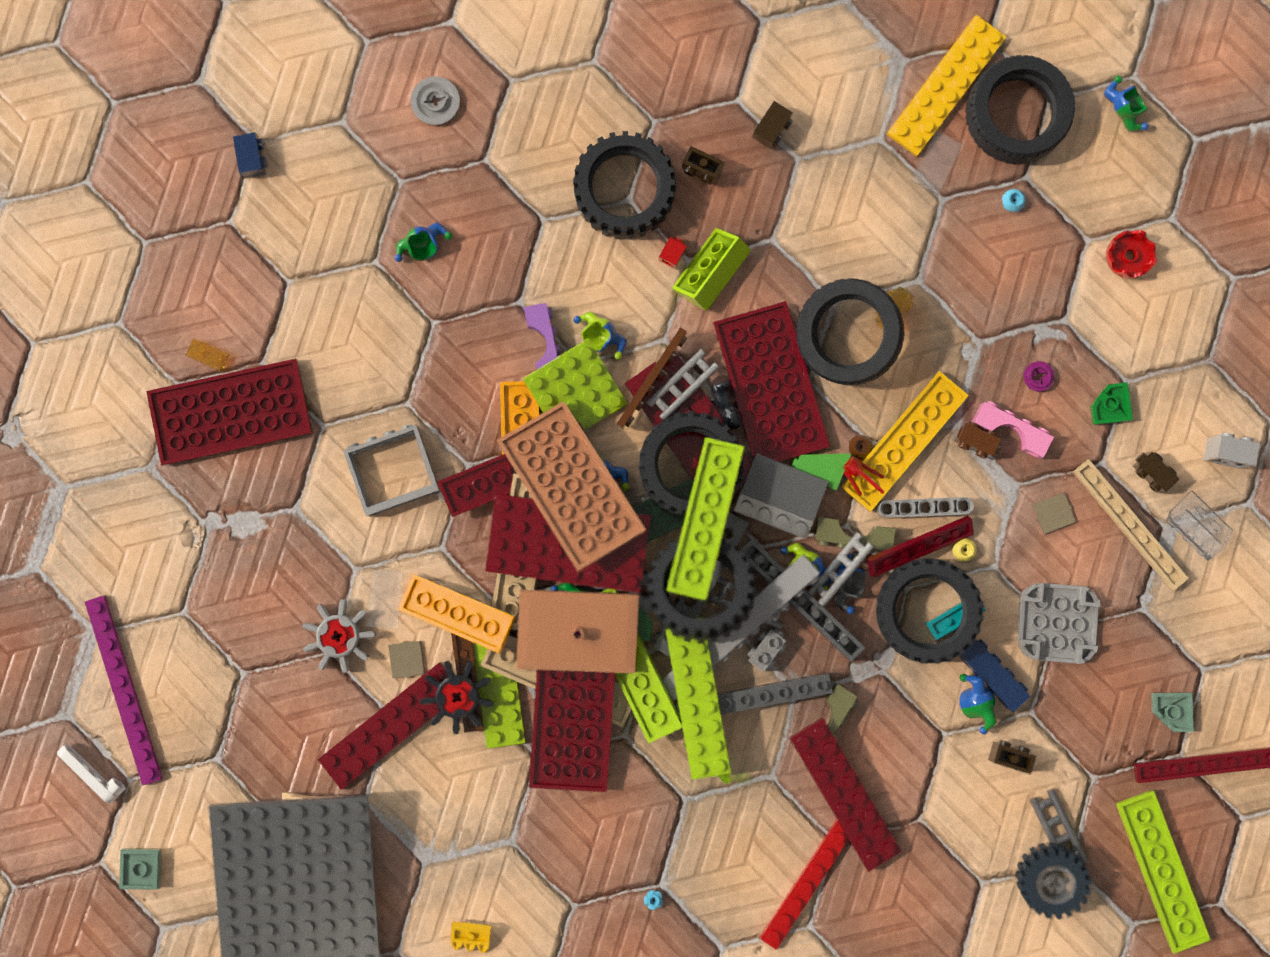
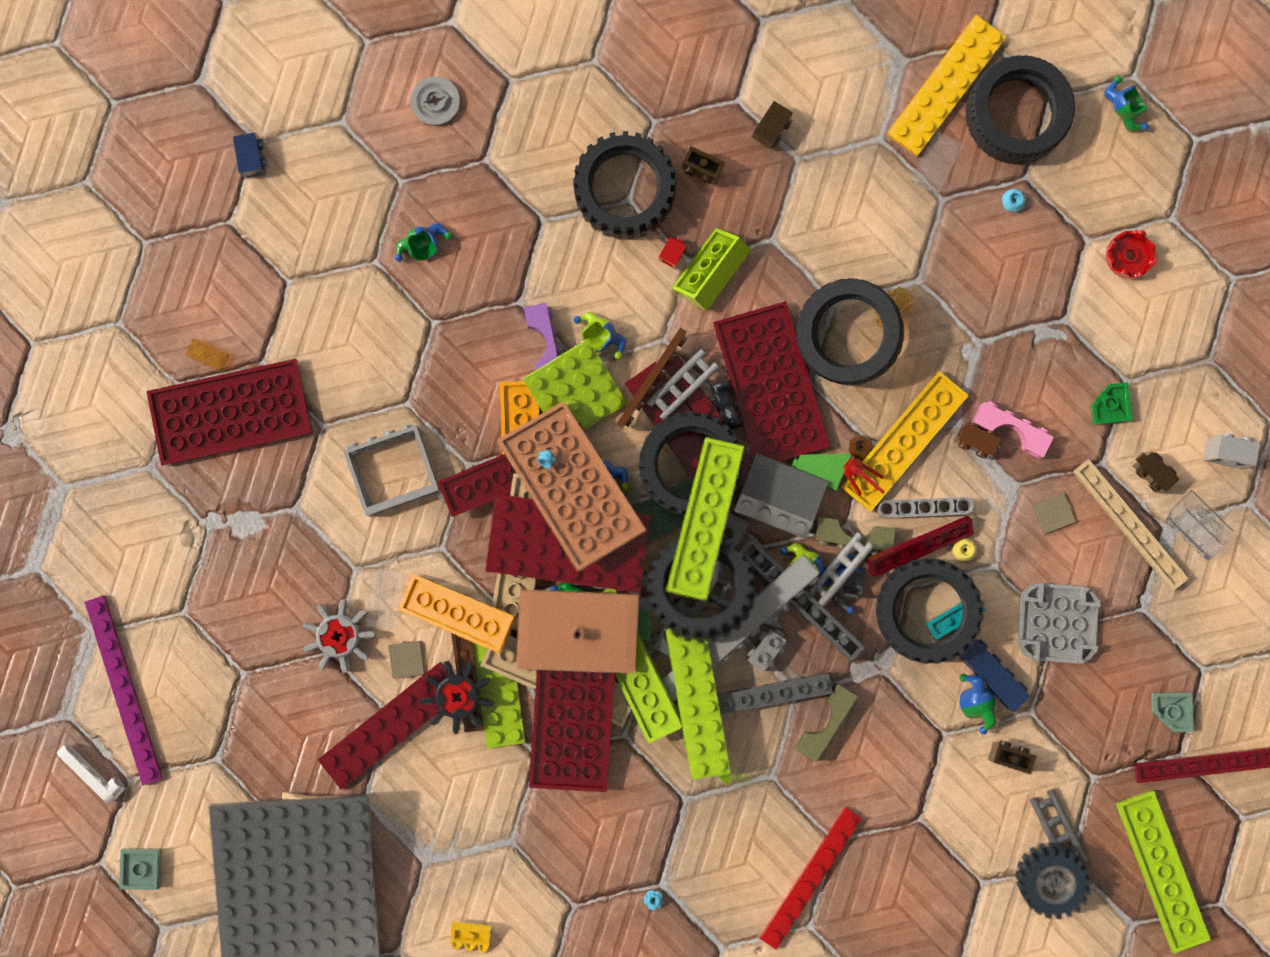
(546, 459): none -> medium azure plate
(845, 794): dark red plate -> none
(1039, 367): magenta gear -> none

